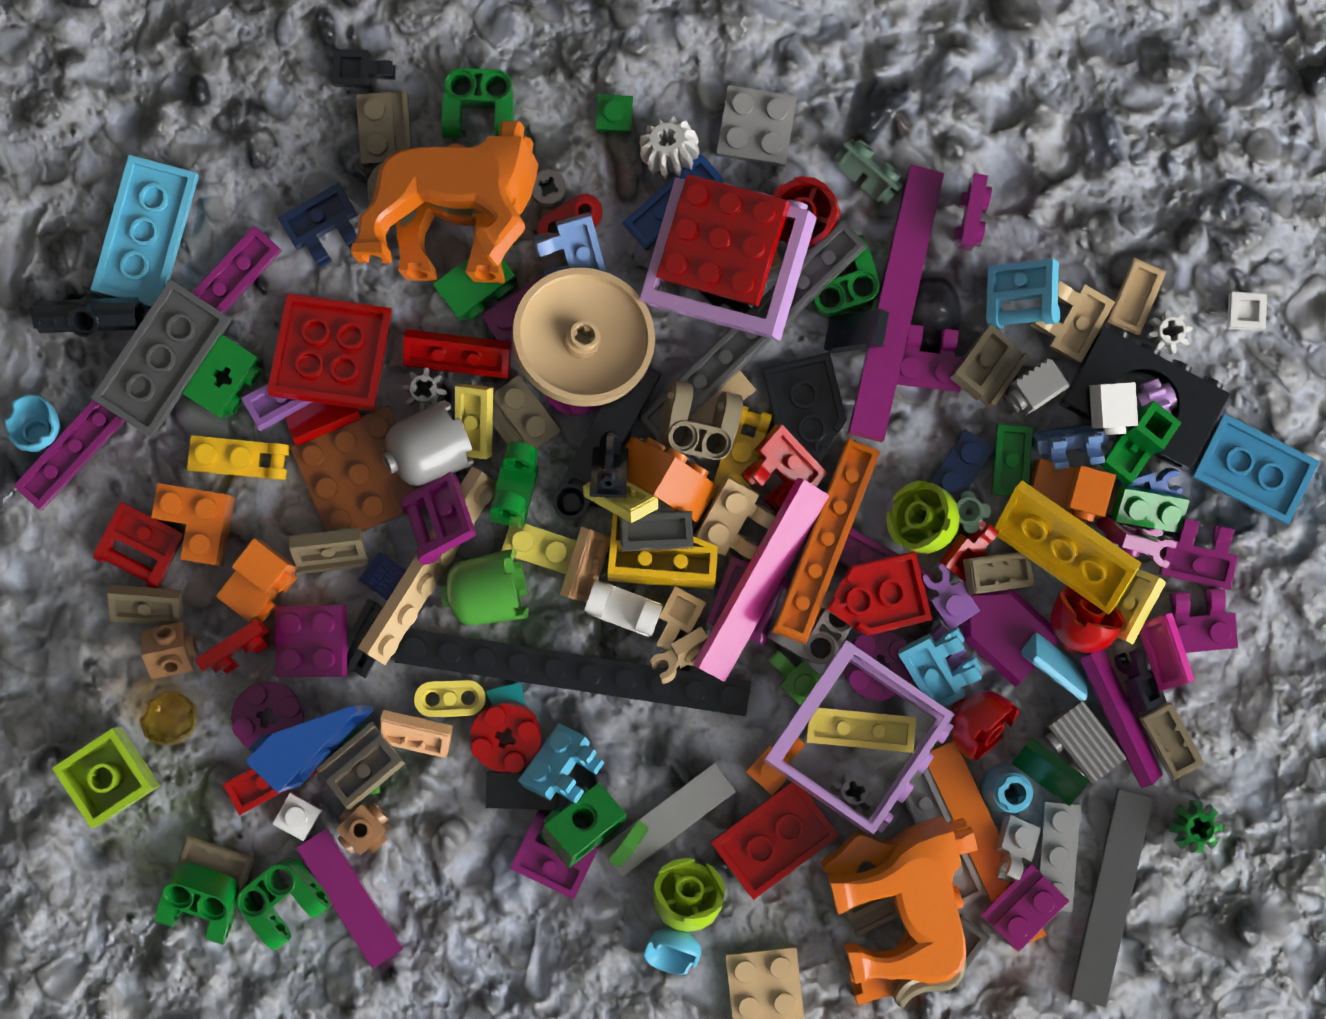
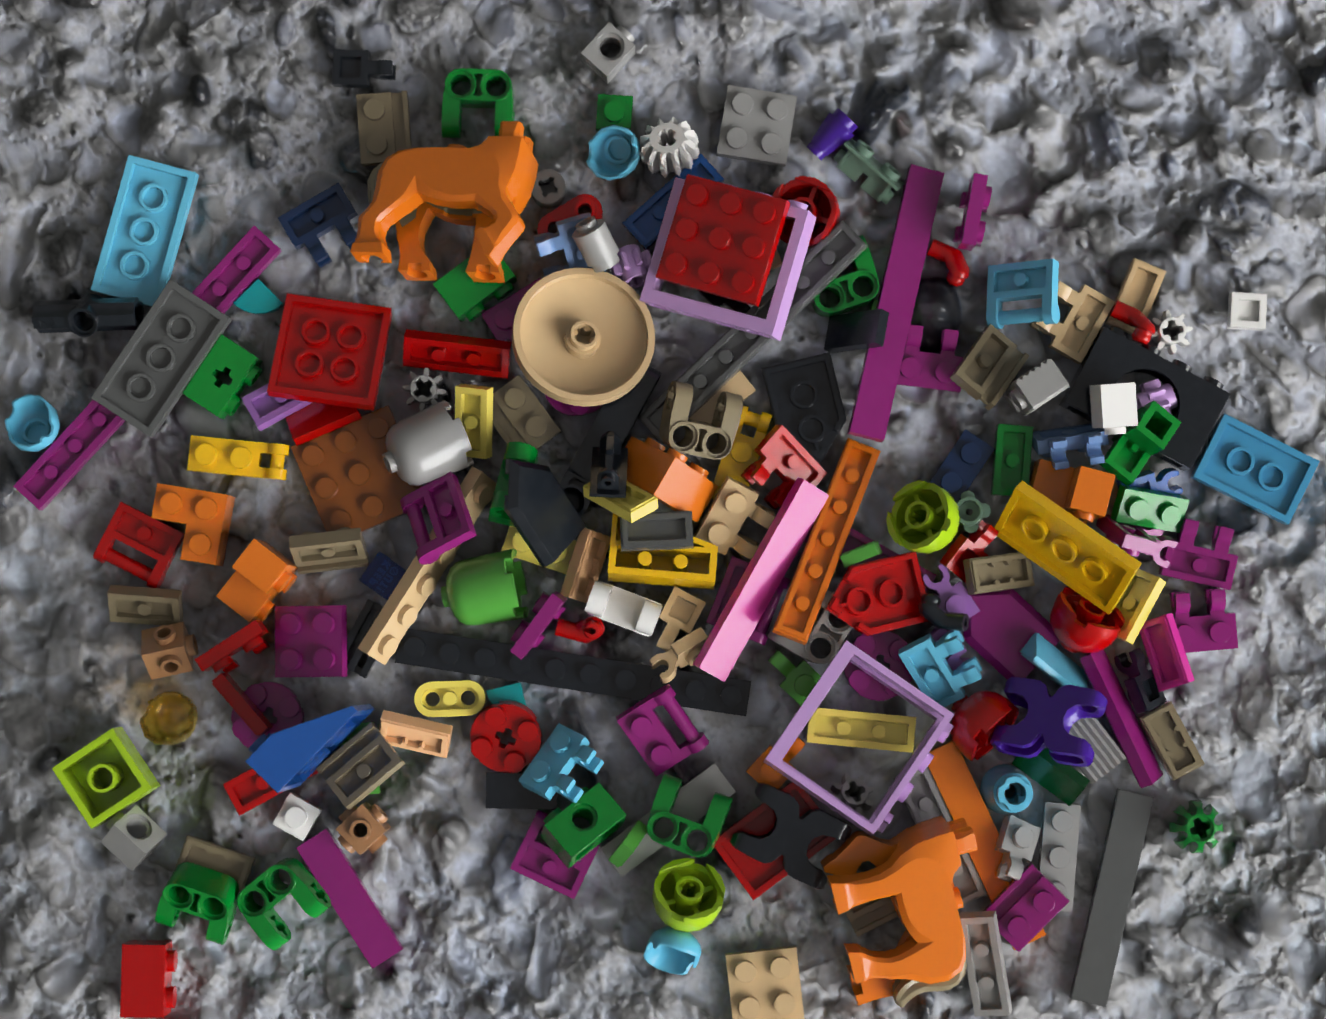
(133, 837): none -> light grey brick
(147, 978): none -> red brick
(242, 704): none -> red tile
(259, 299): none -> teal tile
(531, 635): none -> magenta plate
(540, 510): none -> black tile
(581, 631): none -> red arm
(596, 244): none -> light grey brick
(603, 66): none -> light grey brick
(613, 152): none -> medium azure hair
(632, 265): none -> lavender gear
(652, 736): none -> magenta plate
(683, 828): none -> green piece
(790, 835): none -> black piece
(832, 134): none -> dark purple cone
(861, 553): none -> bright green tile
(939, 618): none -> black arm
(953, 259): none -> red arm
(985, 964): none -> light grey plate
(1049, 721): none -> dark purple piece
(1127, 314): none -> red arm

